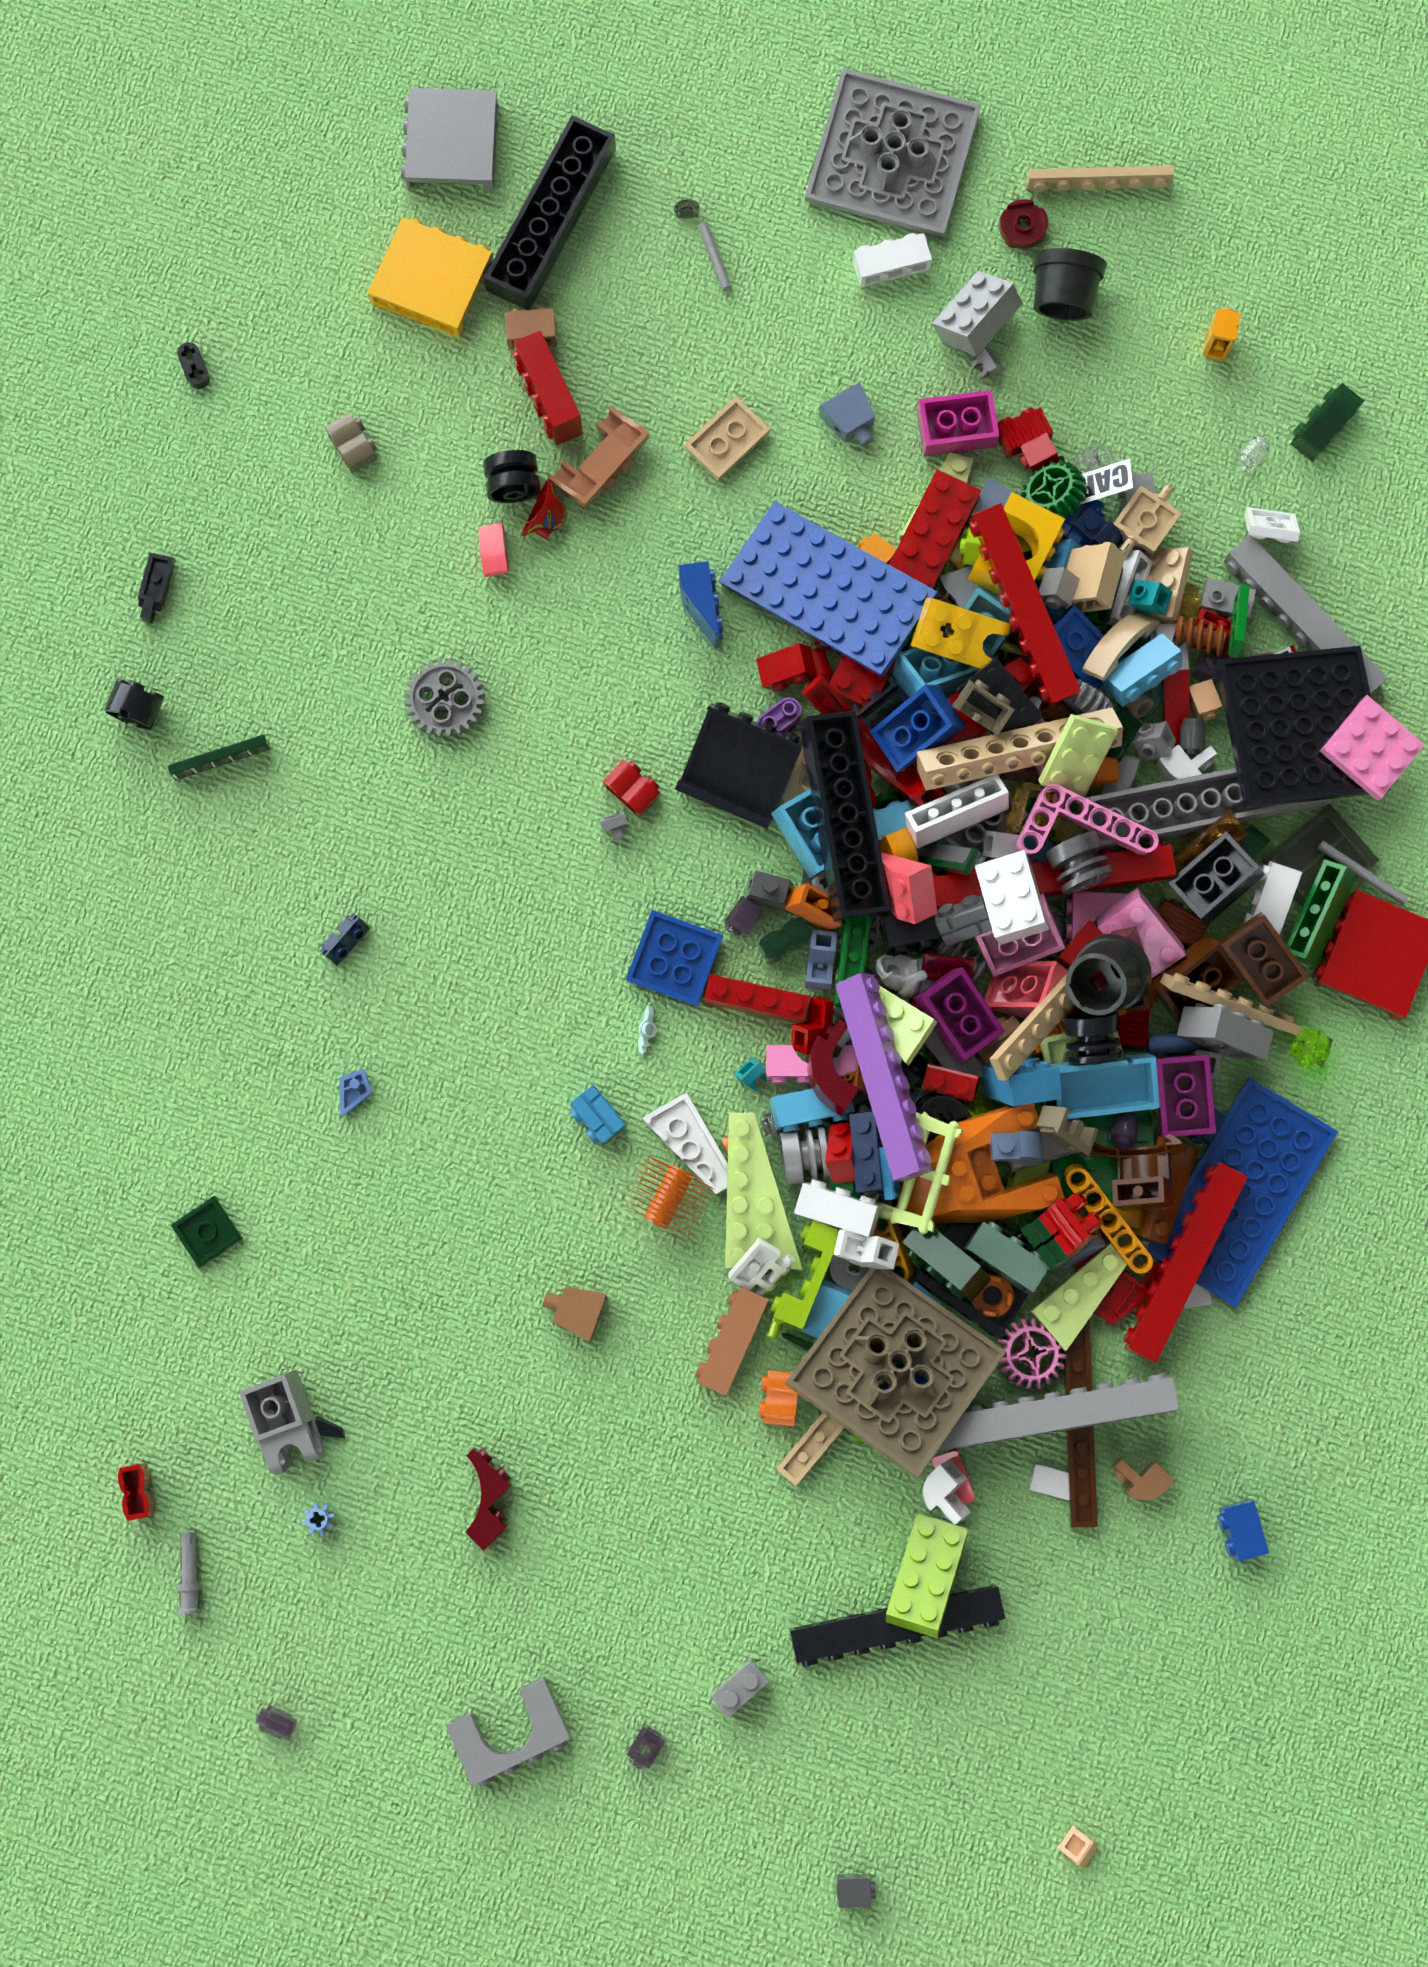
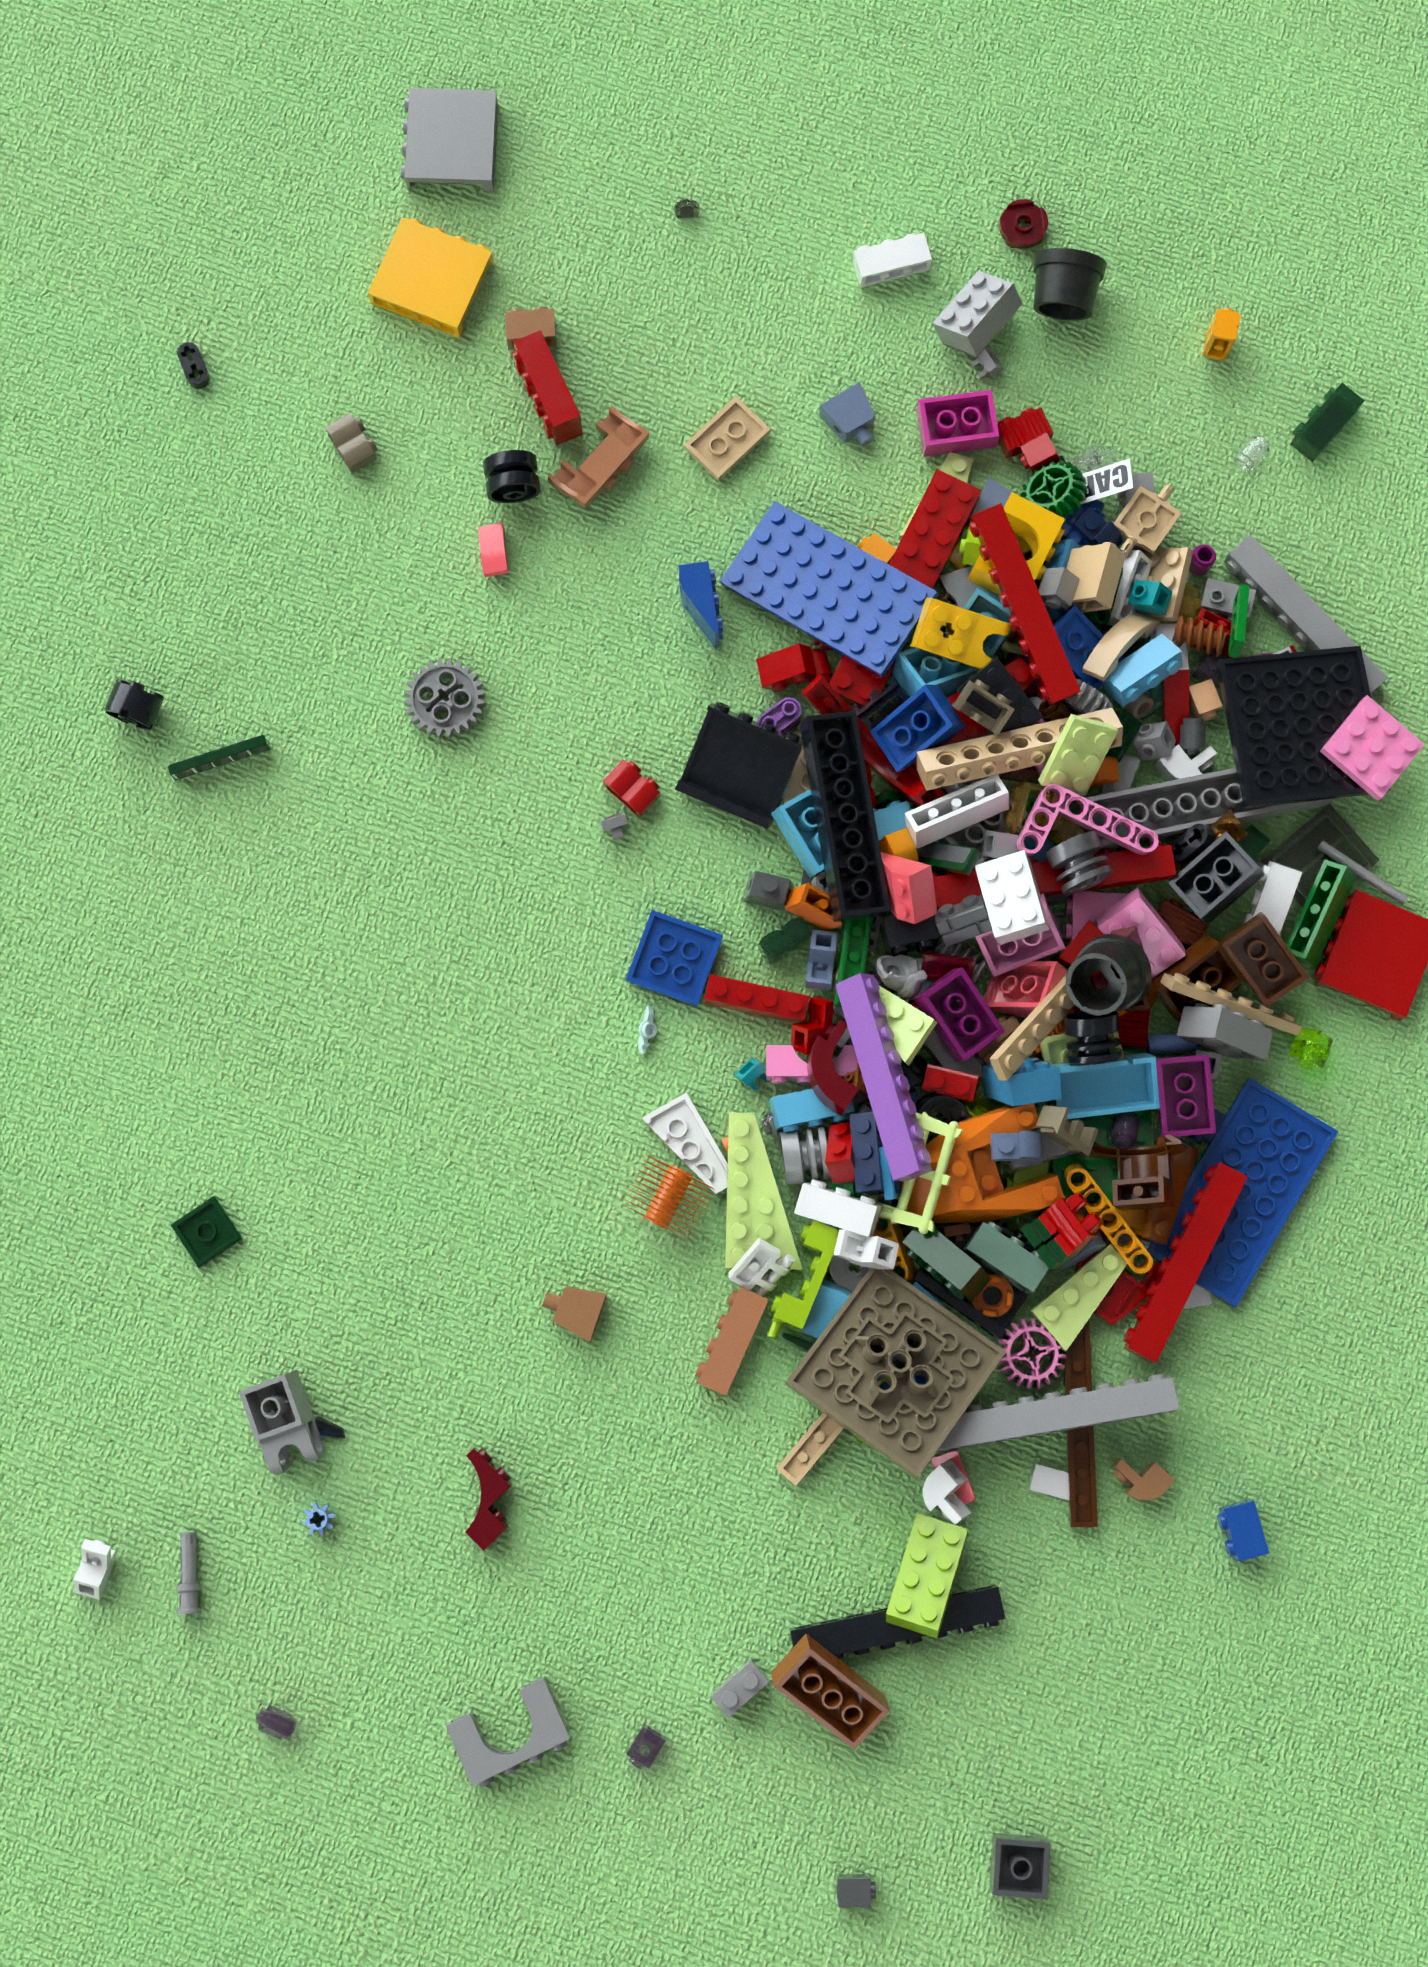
(94, 1569): none -> white brick
(135, 1484): red brick -> none
(155, 585): black hinge -> none
(338, 948): dark blue hinge -> none
(353, 1090): medium blue piece -> none
(547, 513): red hat -> none
(550, 213): black brick -> none
(597, 1115): dark azure brick -> none
(714, 256): light grey bar -> none
(743, 918): clear purple brick -> none
(779, 1401): orange brick -> none
(830, 1691): none -> dark orange brick
(919, 187): light grey plate -> none
(956, 1232): none -> reddish brown plate
(1019, 1866): none -> dark grey brick
(1078, 1847): light nougat slope -> none
(1101, 177): tan plate -> none
(1192, 845): none -> black beam
(1202, 560): none -> magenta brick
(1271, 524): white plate -> none

